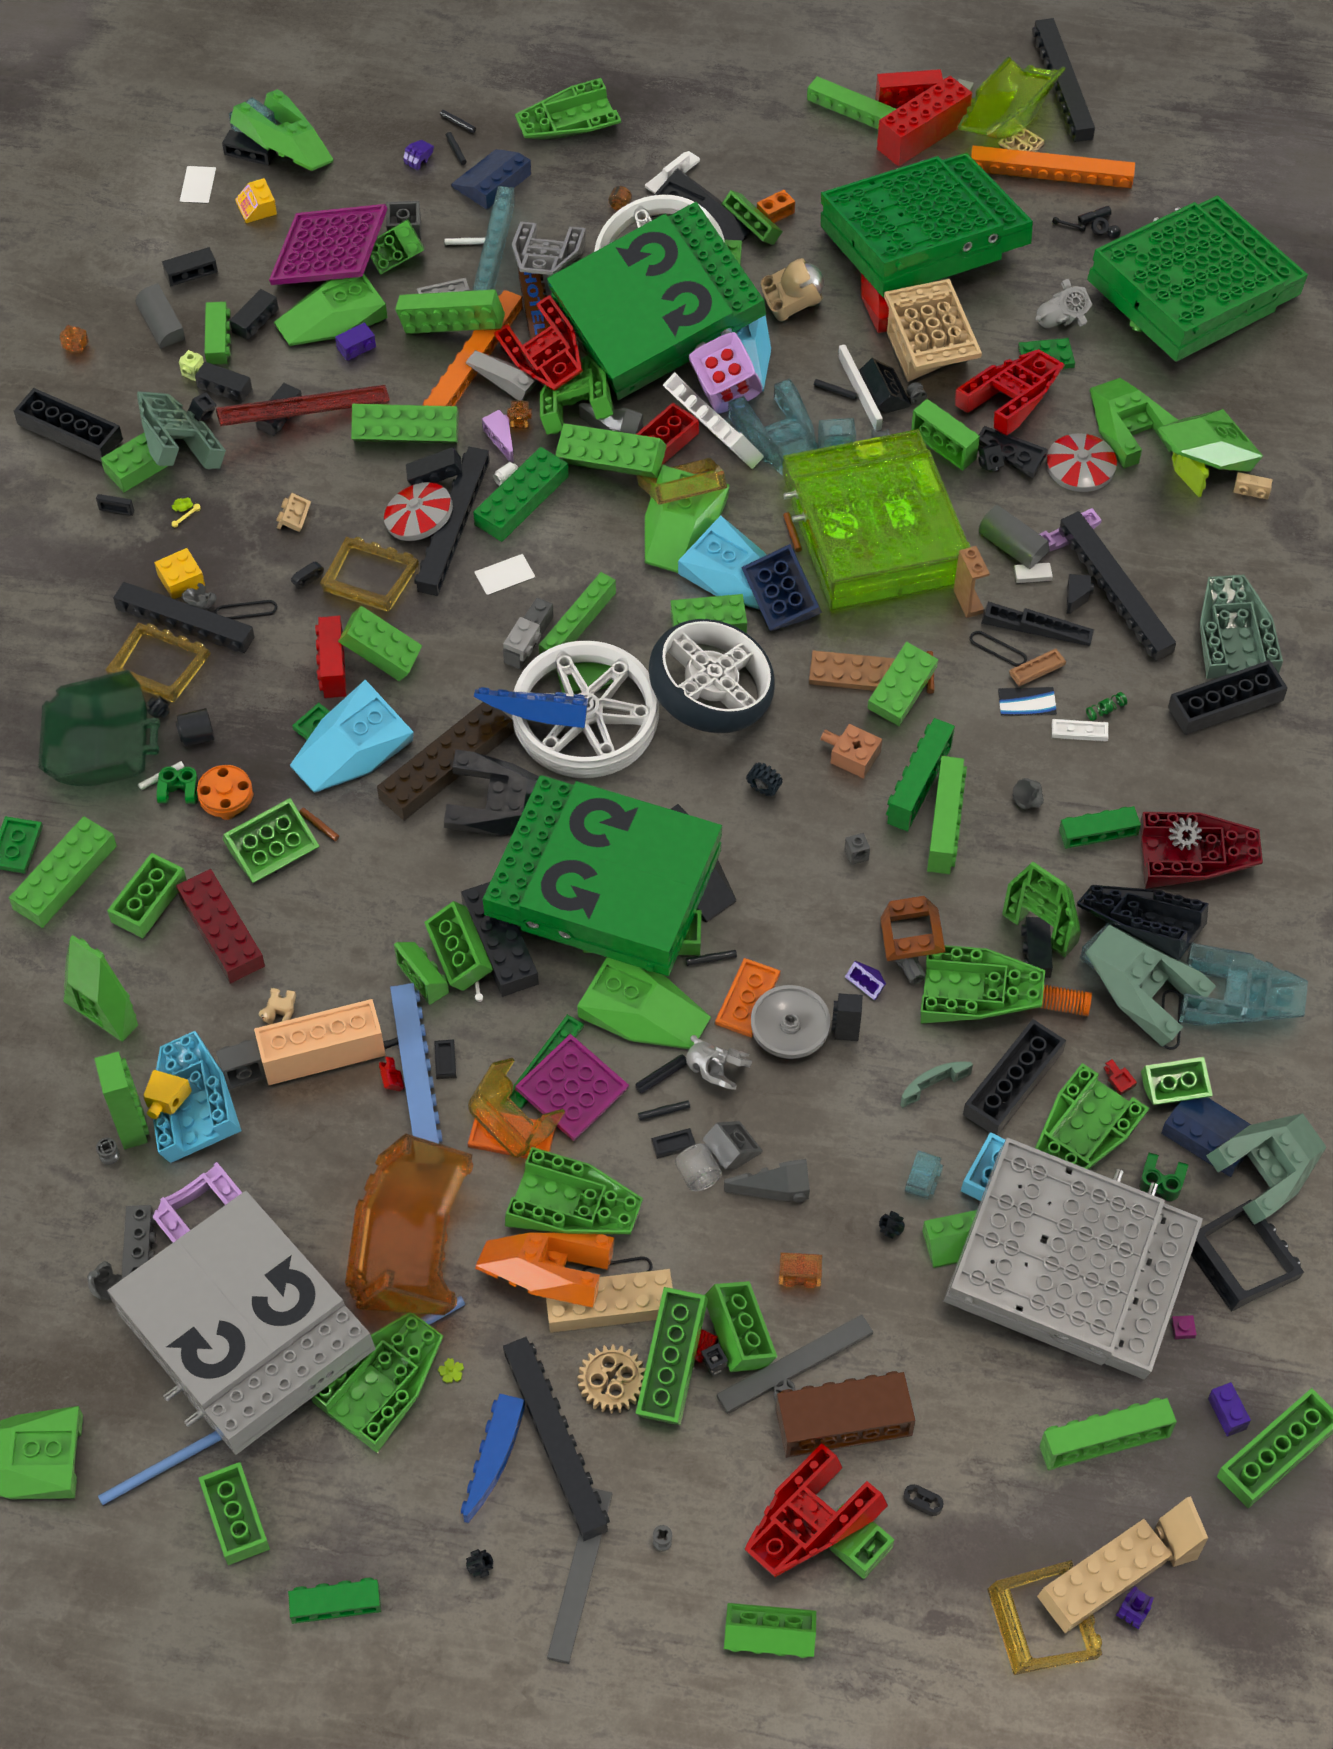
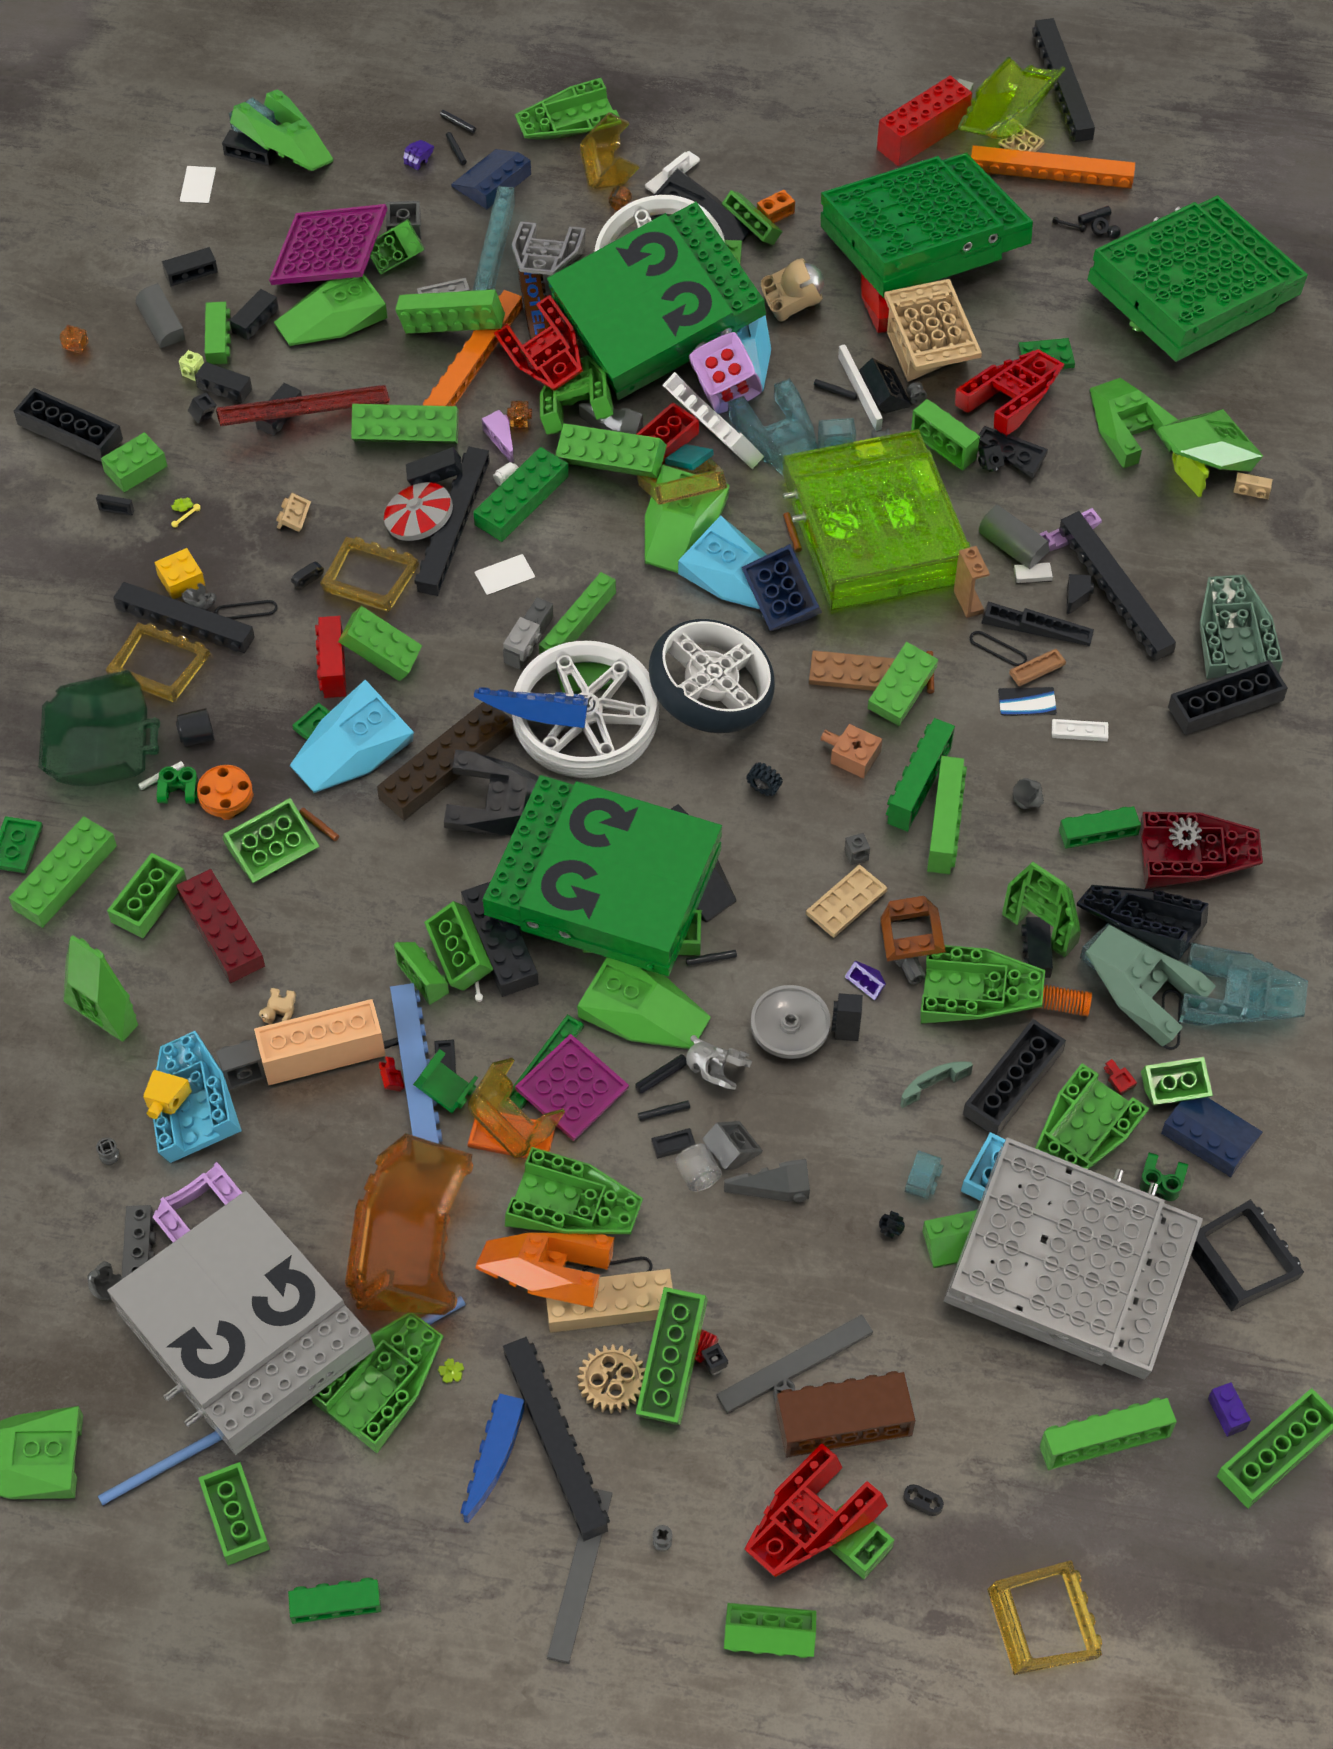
(122, 1099): bright green brick -> none
(158, 707): black gear -> none
(167, 421): sand green wedge -> none
(256, 201): yellow slope -> none
(355, 341): dark purple brick -> none
(444, 1084): none -> green panel
(464, 241): white piece -> none
(479, 1563): black gear -> none
(503, 374): light grey wedge -> none
(598, 154): none -> clear yellow windscreen
(689, 457): none -> teal tile
(725, 608): bright green brick -> none
(740, 1326): bright green brick -> none
(748, 986): orange tile -> none
(800, 1269): clear orange brick -> none
(846, 901): none -> tan plate
(847, 102): bright green brick -> none
(901, 87): red brick -> none
(1063, 308): light grey helmet -> none
(1081, 462): dish -> none
(1104, 1575): tan brick -> none
(1106, 706): green piece -> none
(1135, 1607): dark purple hand -> none
(1182, 1532): tan slope -> none
(1183, 1327): magenta plate -> none
(1283, 1154): sand green wedge -> none

